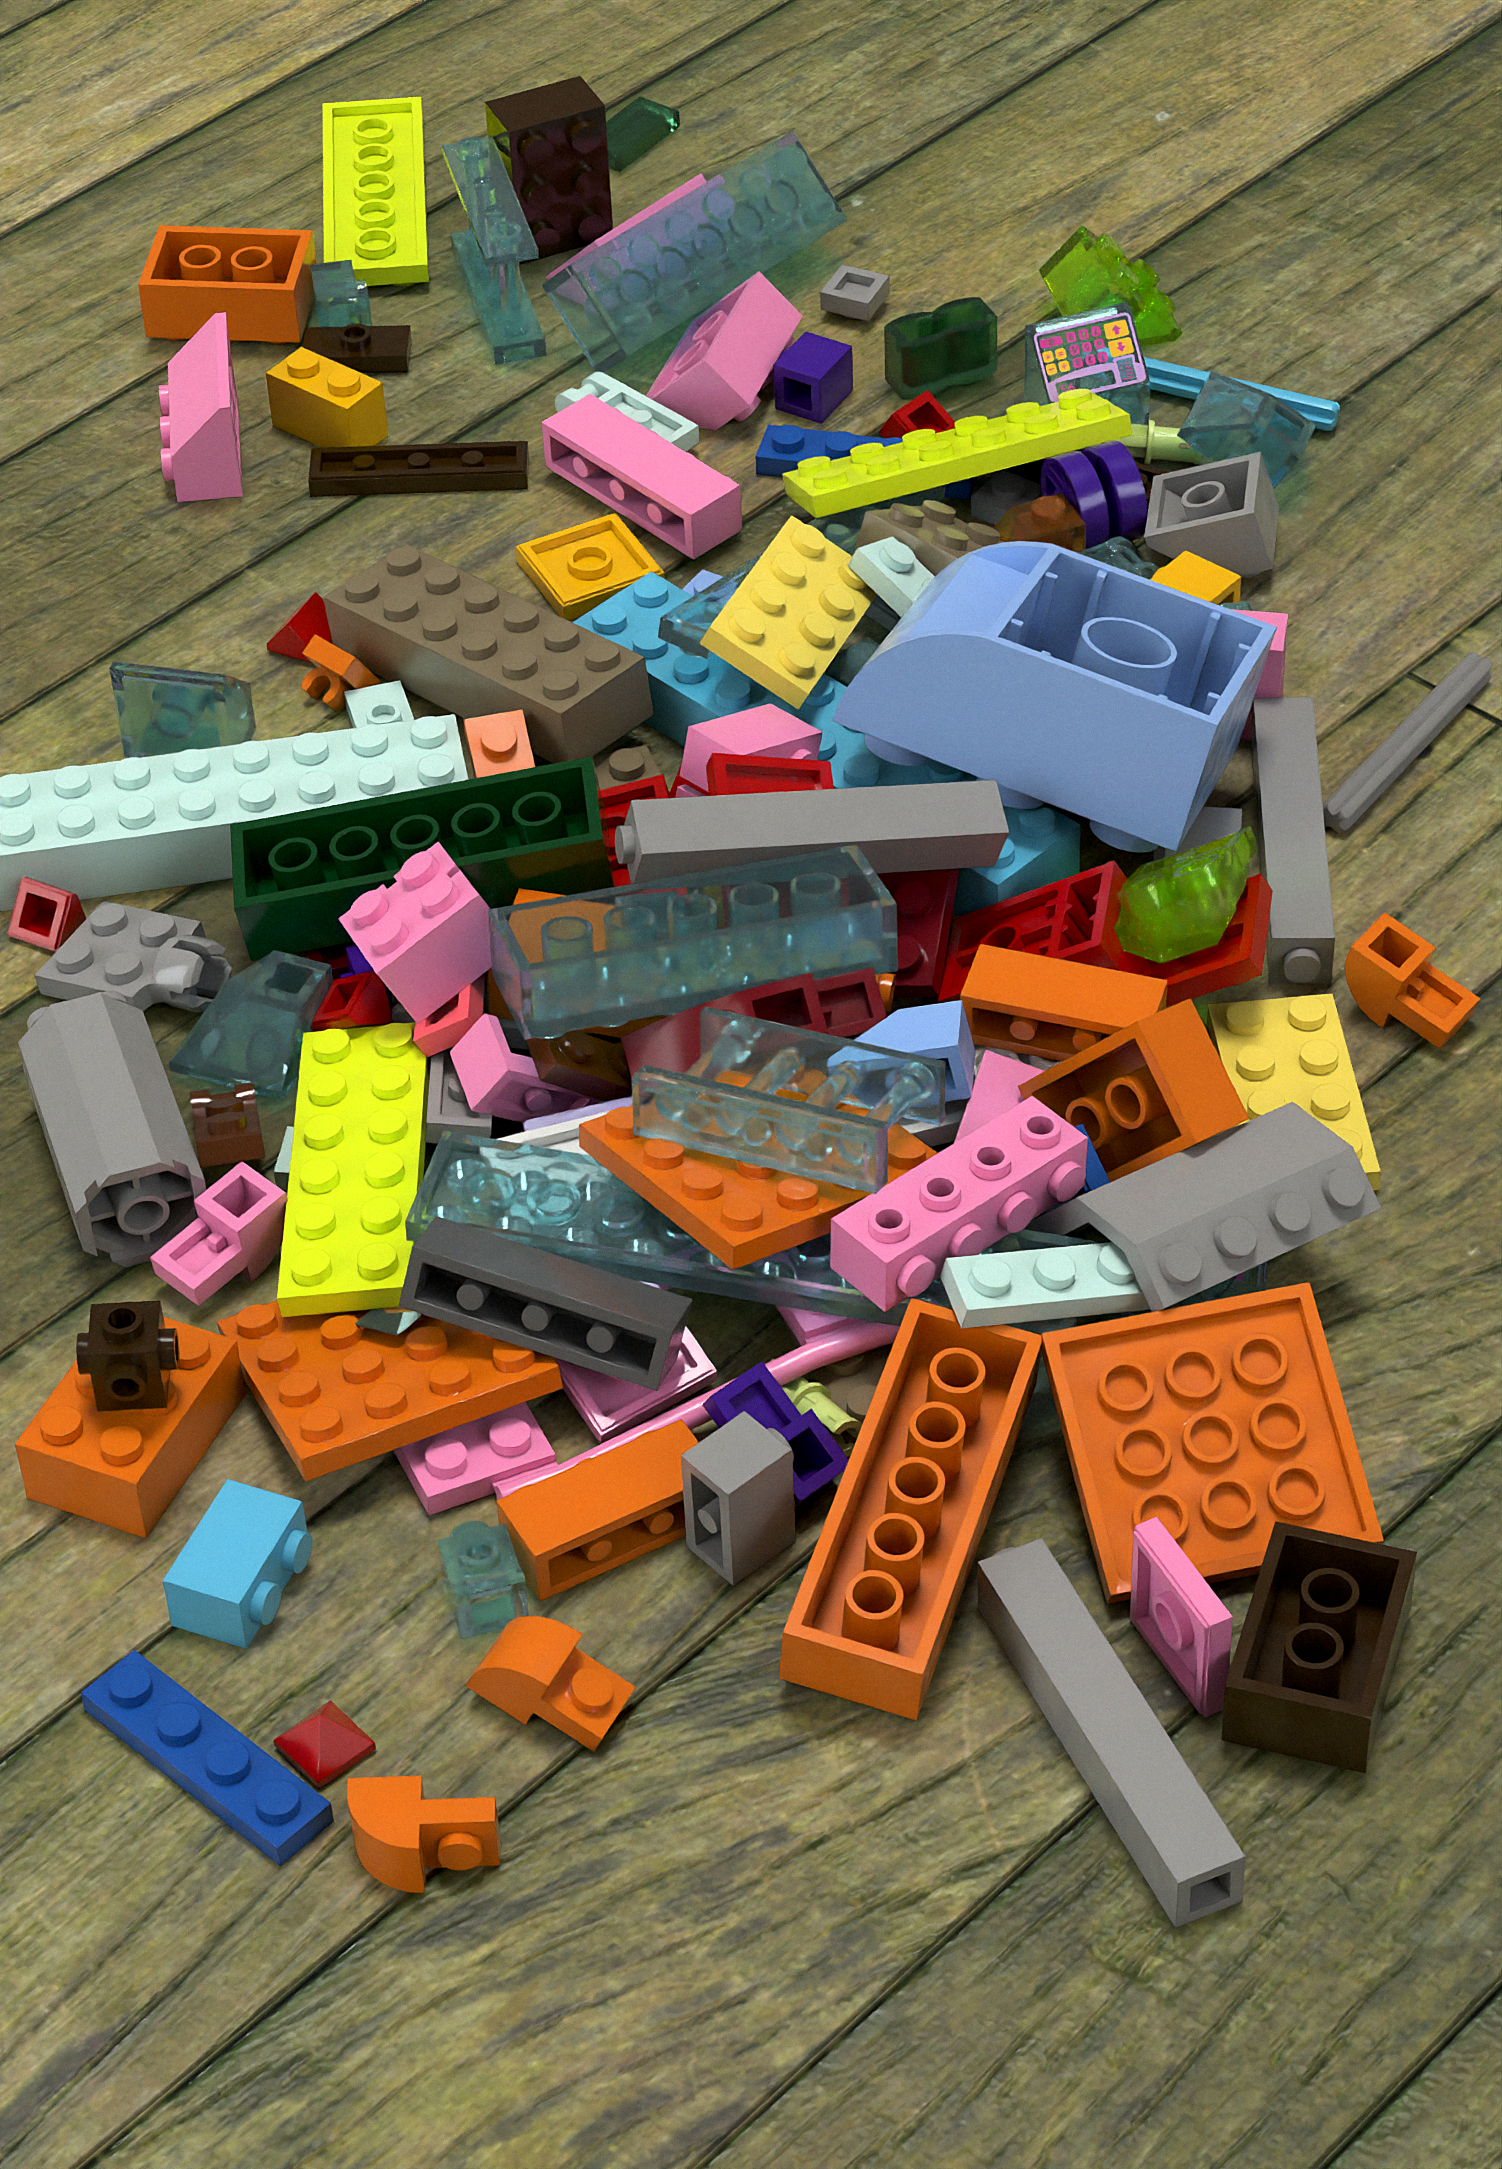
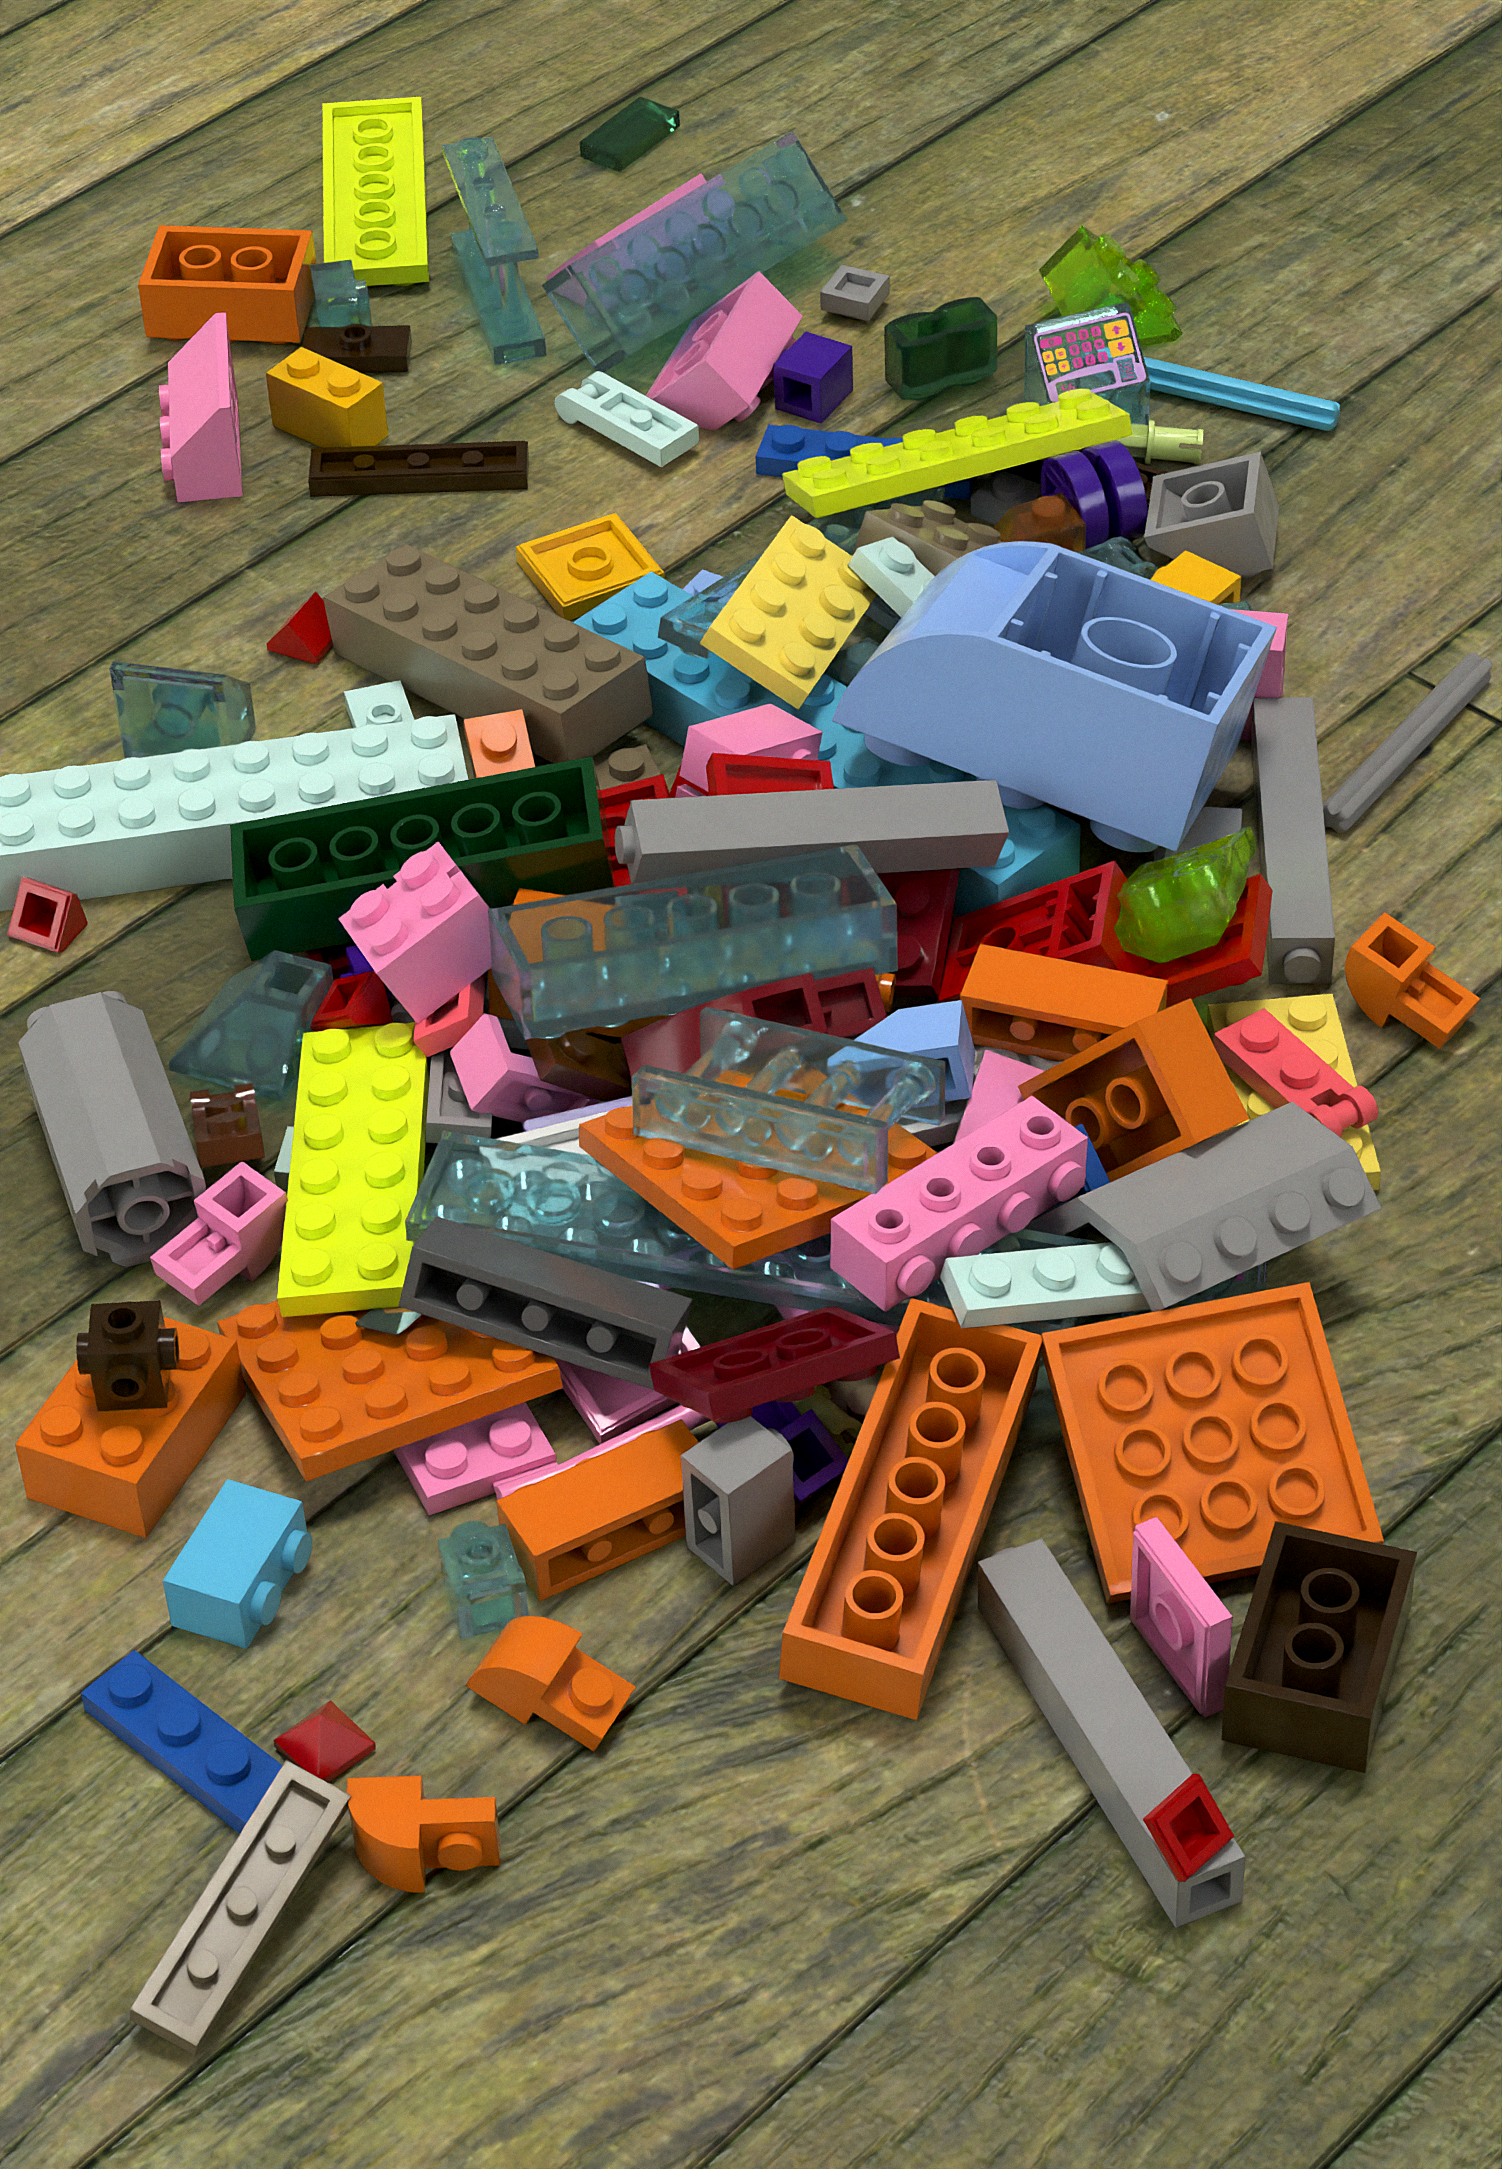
(139, 955): light grey plate -> none
(239, 1908): none -> plate
(336, 670): orange tile -> none
(556, 162): dark brown brick -> none
(642, 476): bright pink brick -> none
(775, 1363): none -> dark red plate
(918, 414): red slope -> none
(1188, 1827): none -> red slope
(1242, 420): clear light blue slope -> none
(1289, 1071): none -> coral plate

